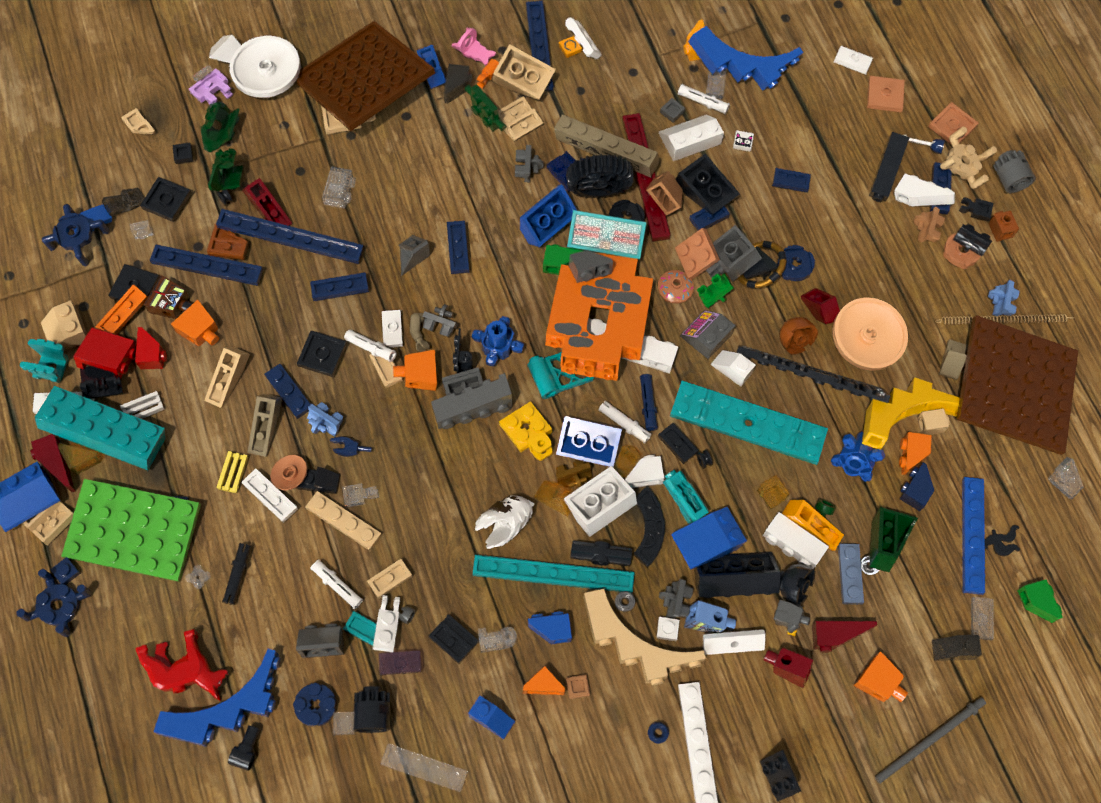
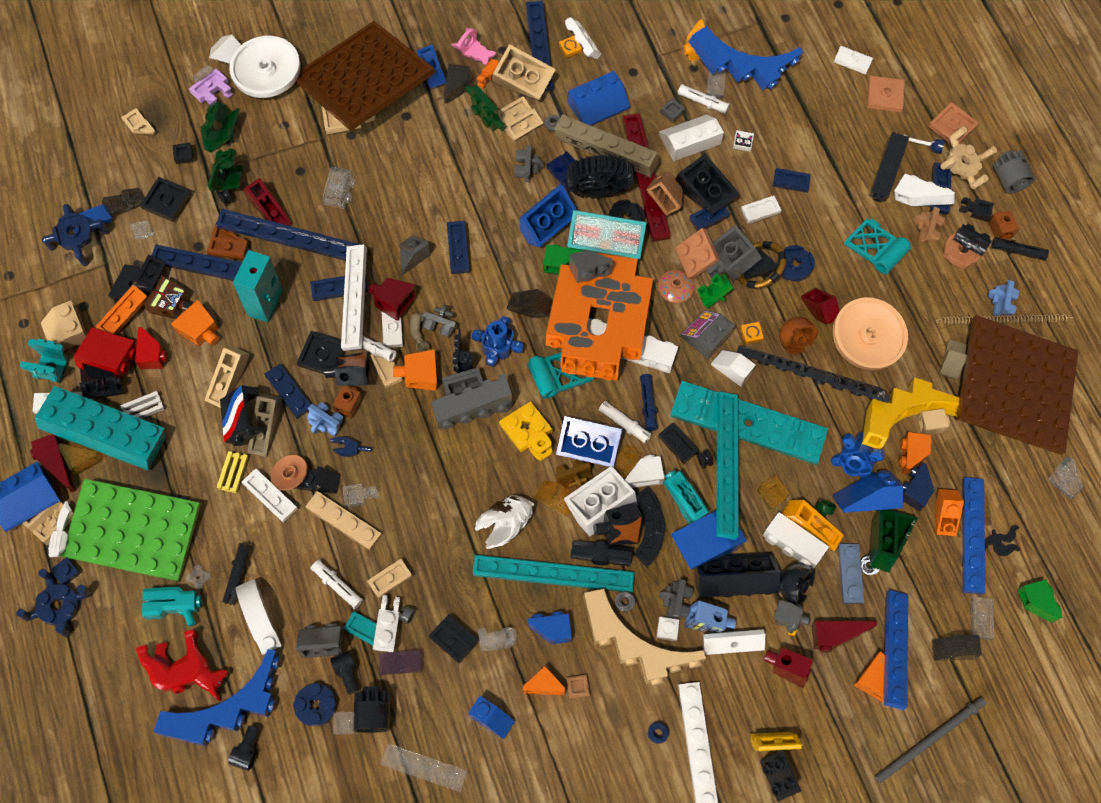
(59, 537): none -> white piece
(149, 273): none -> black plate
(170, 601): none -> teal piece
(235, 416): none -> black panel
(257, 616): none -> white arch
(258, 286): none -> teal brick
(344, 667): none -> black pin
(347, 401): none -> dark orange brick
(350, 370): none -> black torso
(354, 298): none -> white plate
(393, 297): none -> dark red torso
(530, 303): none -> clear smoke slope
(550, 126): none -> flat silver plate
(598, 99): none -> blue slope
(620, 525): none -> black torso
(727, 466): none -> teal plate
(752, 333): none -> light orange tile
(760, 209): none -> white plate
(775, 741): none -> yellow slope
(871, 493): none -> blue slope
(890, 252): none -> teal piece
(896, 650): none -> blue plate
(948, 512): none -> orange slope
(1018, 248): none -> black pin

